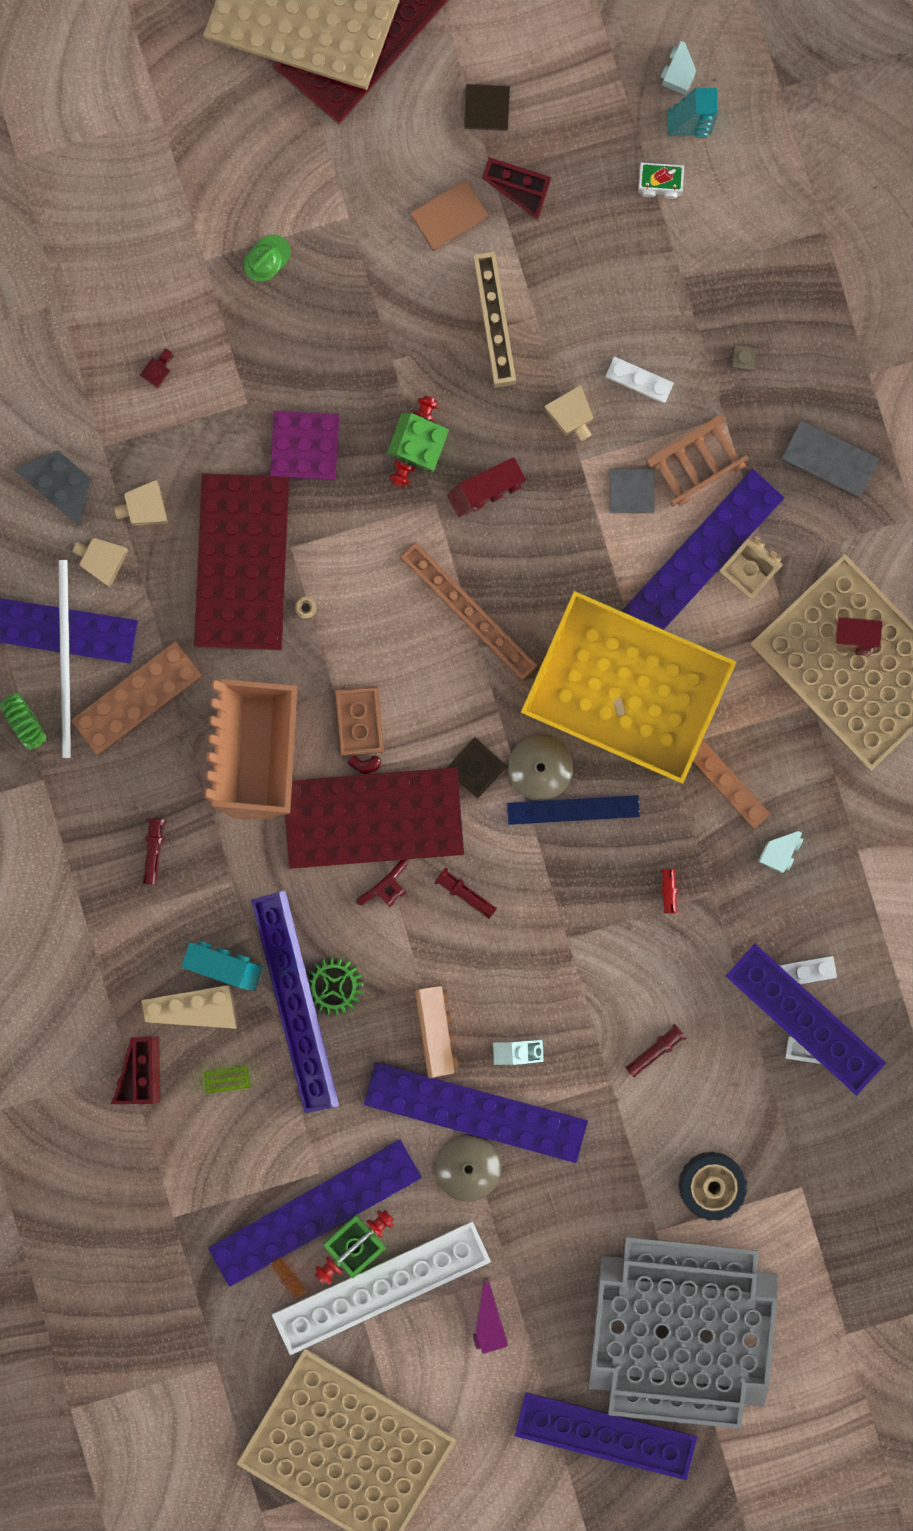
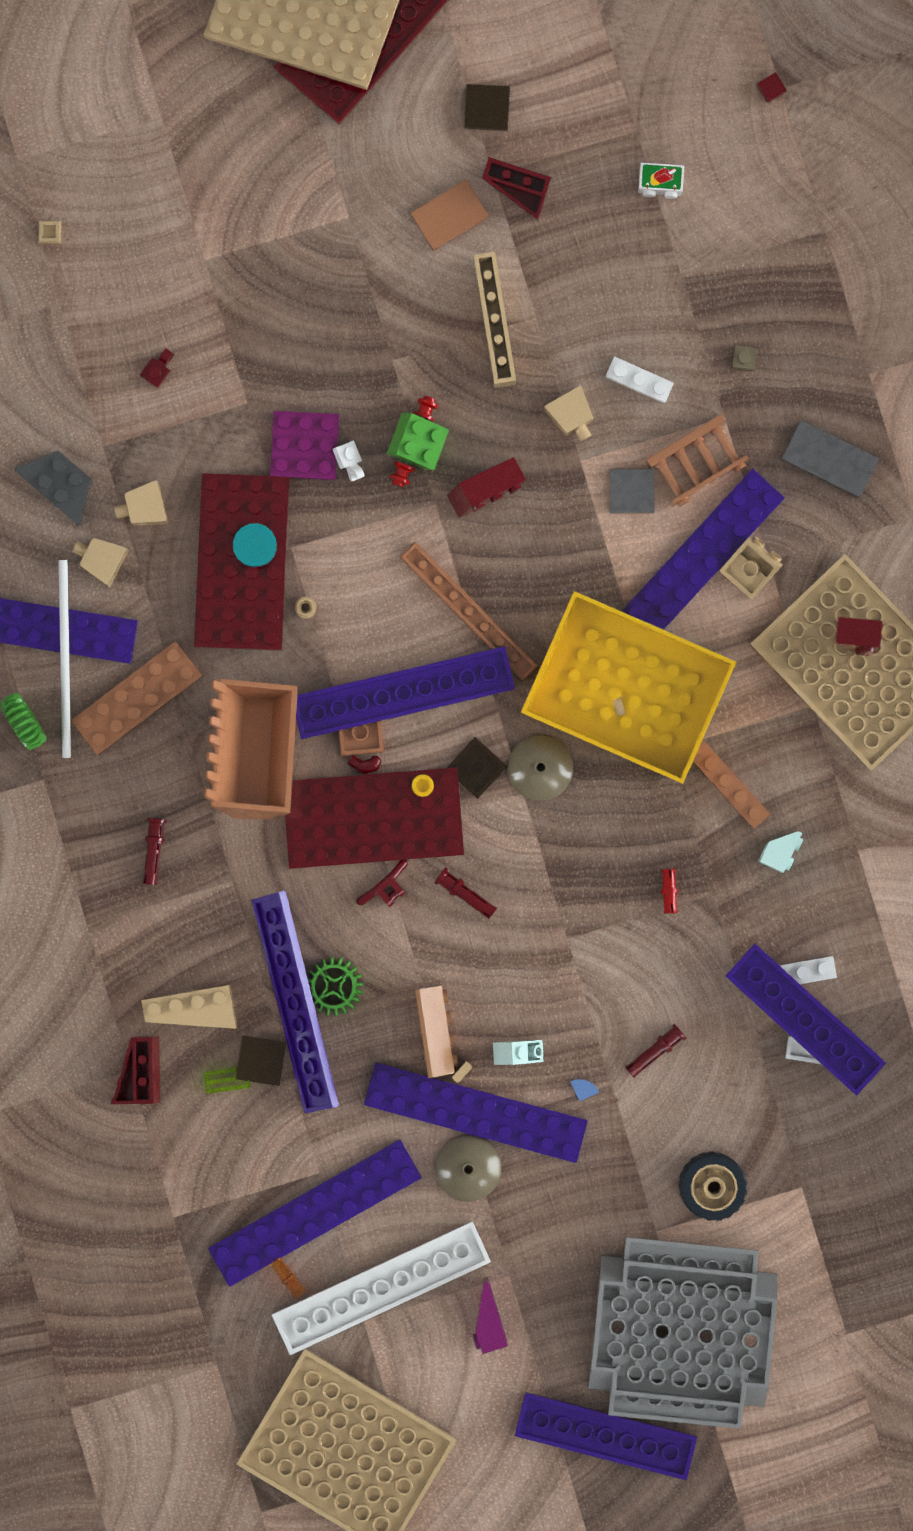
(49, 232): none -> tan tile
(222, 966): teal wedge -> none
(254, 545): none -> teal tile
(260, 1060): none -> dark brown tile
(267, 258): bright green piece -> none
(348, 456): none -> white plate
(354, 1246): bright green brick -> none
(403, 692): none -> dark purple plate
(422, 785): none -> yellow tile
(462, 1071): none -> tan tile
(573, 810): clear blue tile -> none
(583, 1088): none -> medium blue tile
(681, 70): light aqua slope -> none
(694, 114): teal wedge -> none
(771, 87): none -> dark red tile

